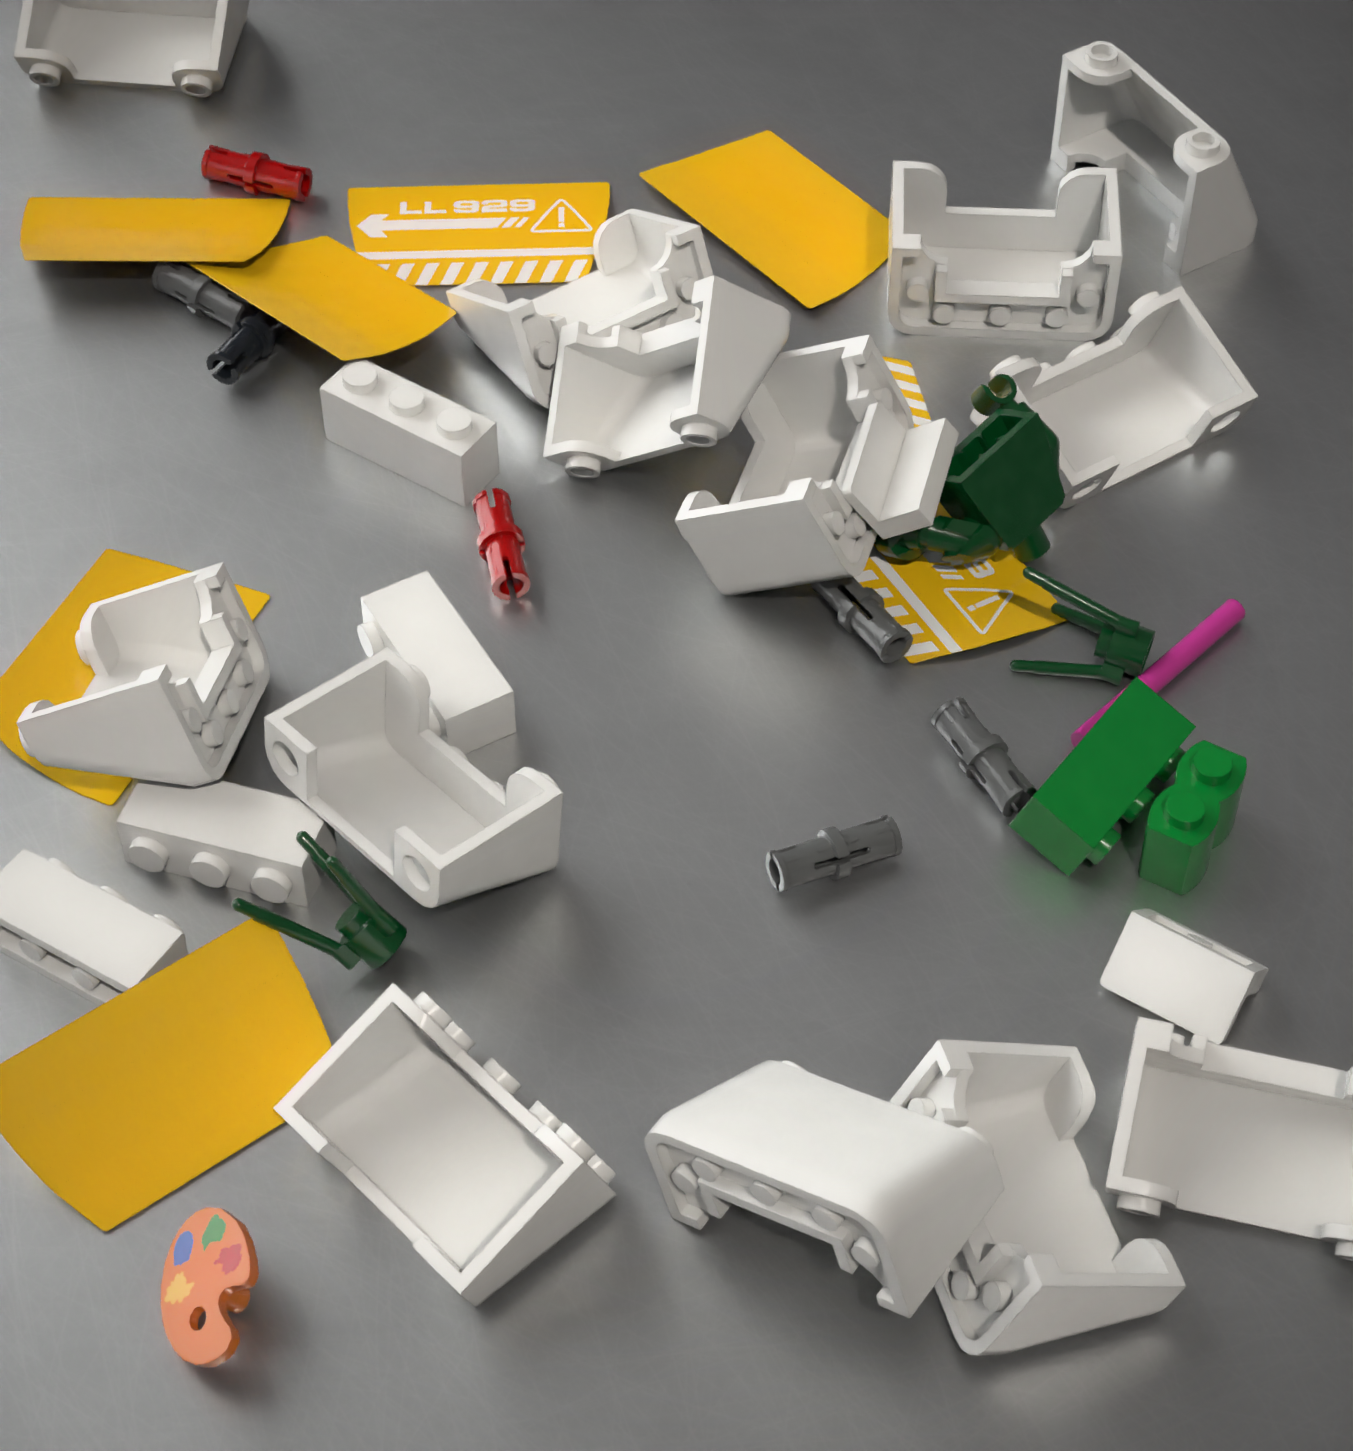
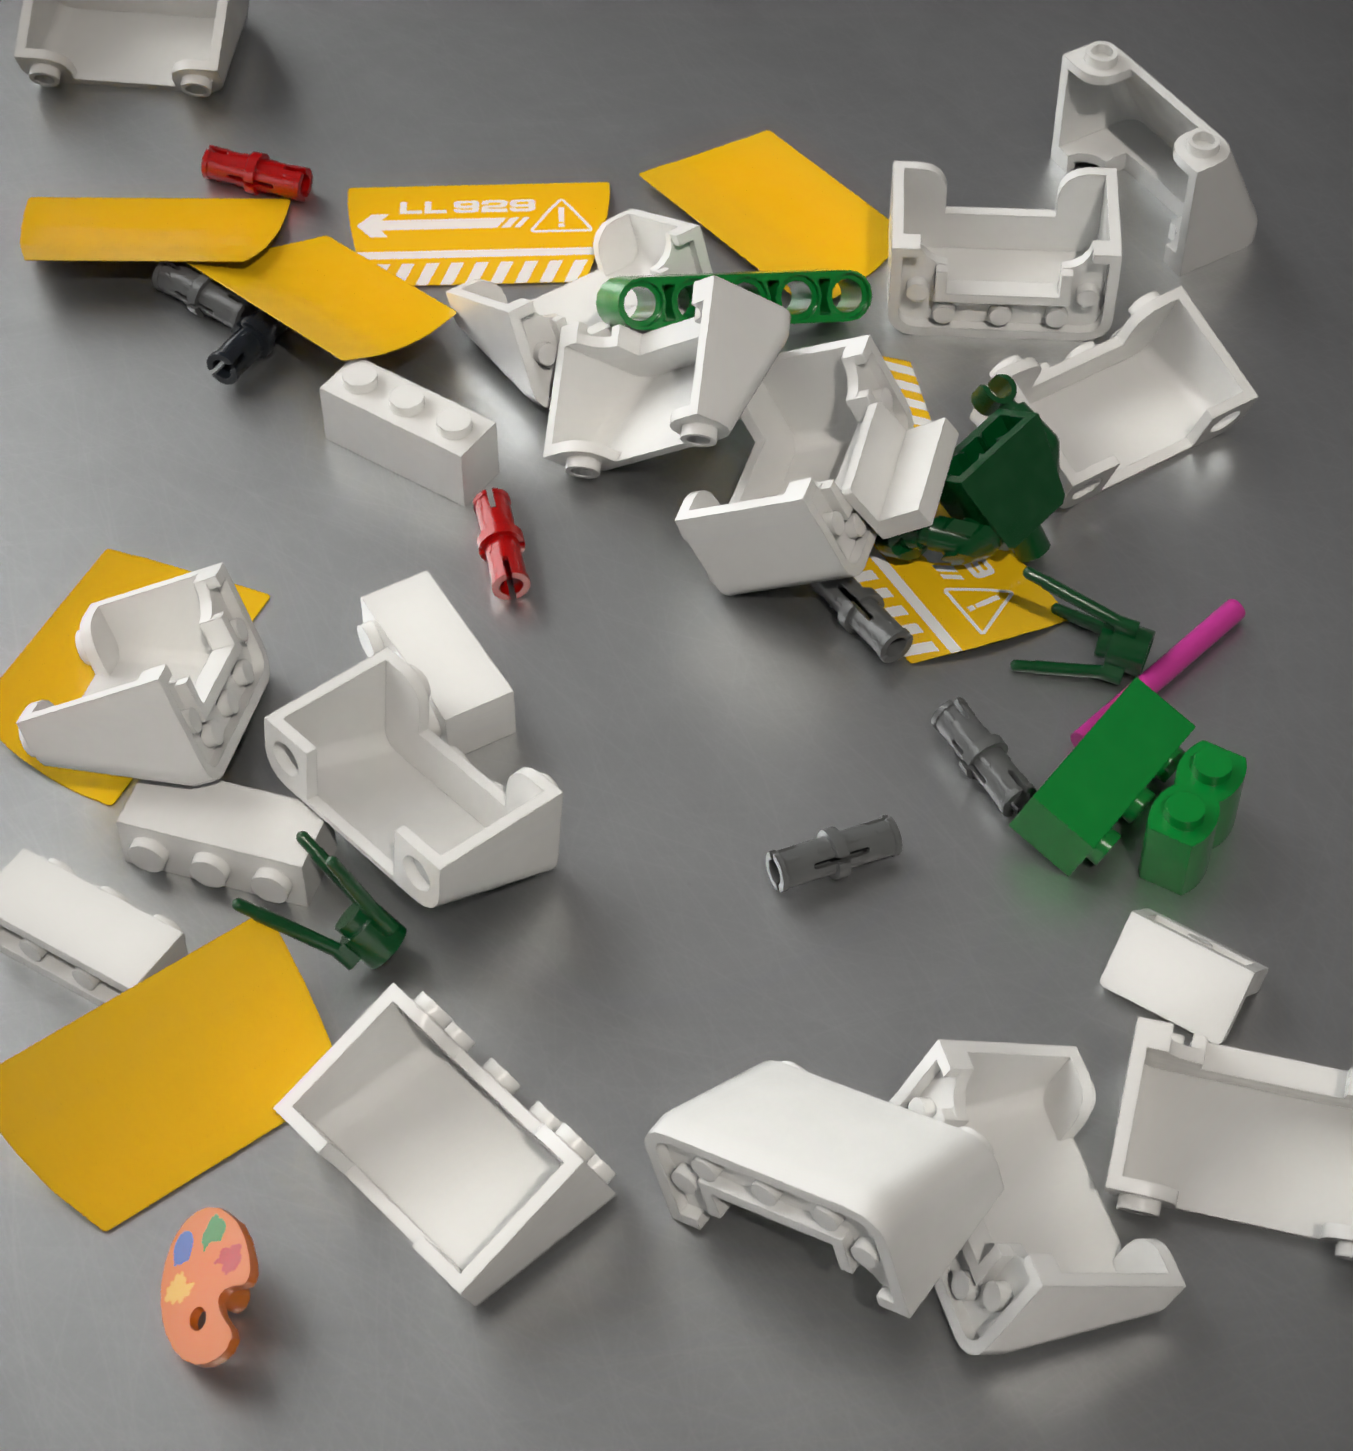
(809, 300): none -> green beam

